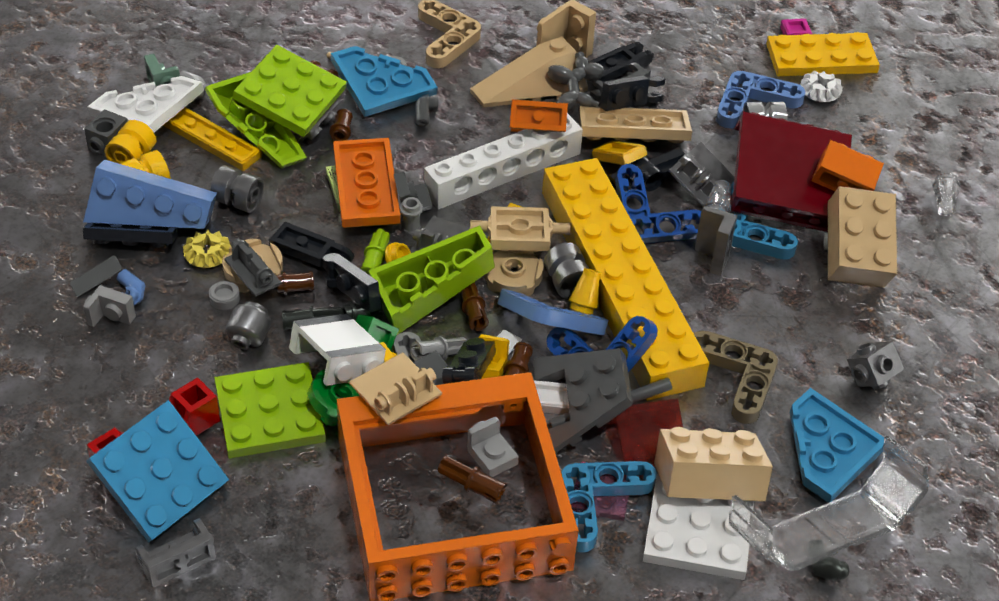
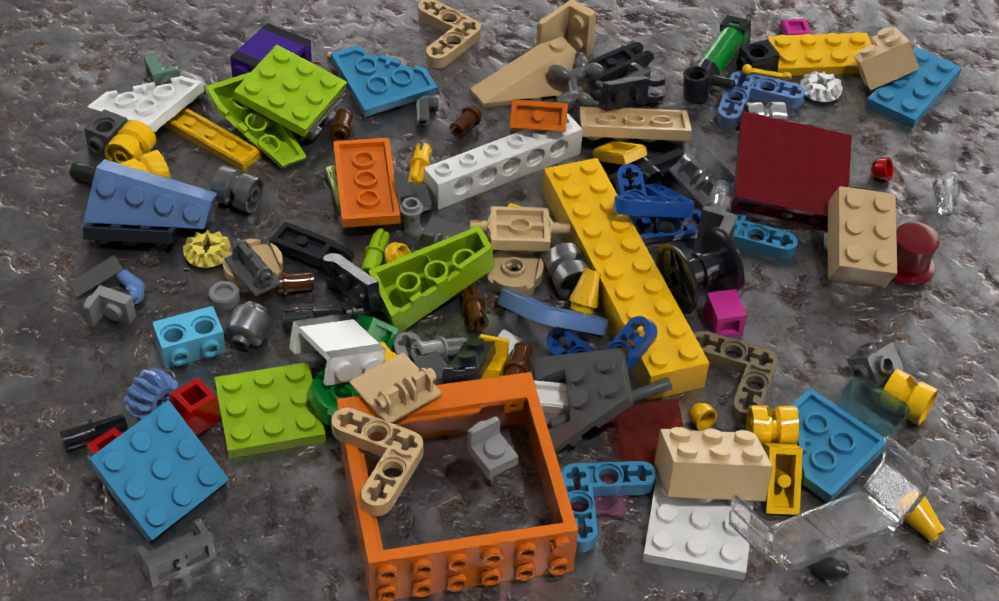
(82, 172): none -> pearl dark grey pin
(90, 431): none -> black axle
(149, 392): none -> medium blue gear
(189, 337): none -> medium azure brick
(262, 42): none -> dark purple panel
(391, 452): none -> tan beam
(419, 162): none -> yellow axle
(470, 117): none -> reddish brown pin
(472, 479): reddish brown axle -> none
(659, 203): none -> blue beam
(703, 416): none -> yellow hinge
(706, 72): none -> black piece
(717, 264): none -> black piece
(725, 313): none -> dark pink brick
(747, 69): none -> yellow hinge
(758, 55): none -> black brick
(773, 425): none -> yellow wheel
(785, 479): none -> yellow slope
(846, 168): orange brick -> none
(867, 400): none -> clear light blue piece
(882, 169): none -> red hinge
(886, 59): none -> tan brick
(914, 253): none -> dark red piece
(915, 93): none -> dark azure plate
(918, 396): none -> yellow wheel
(925, 521): none -> yellow cone

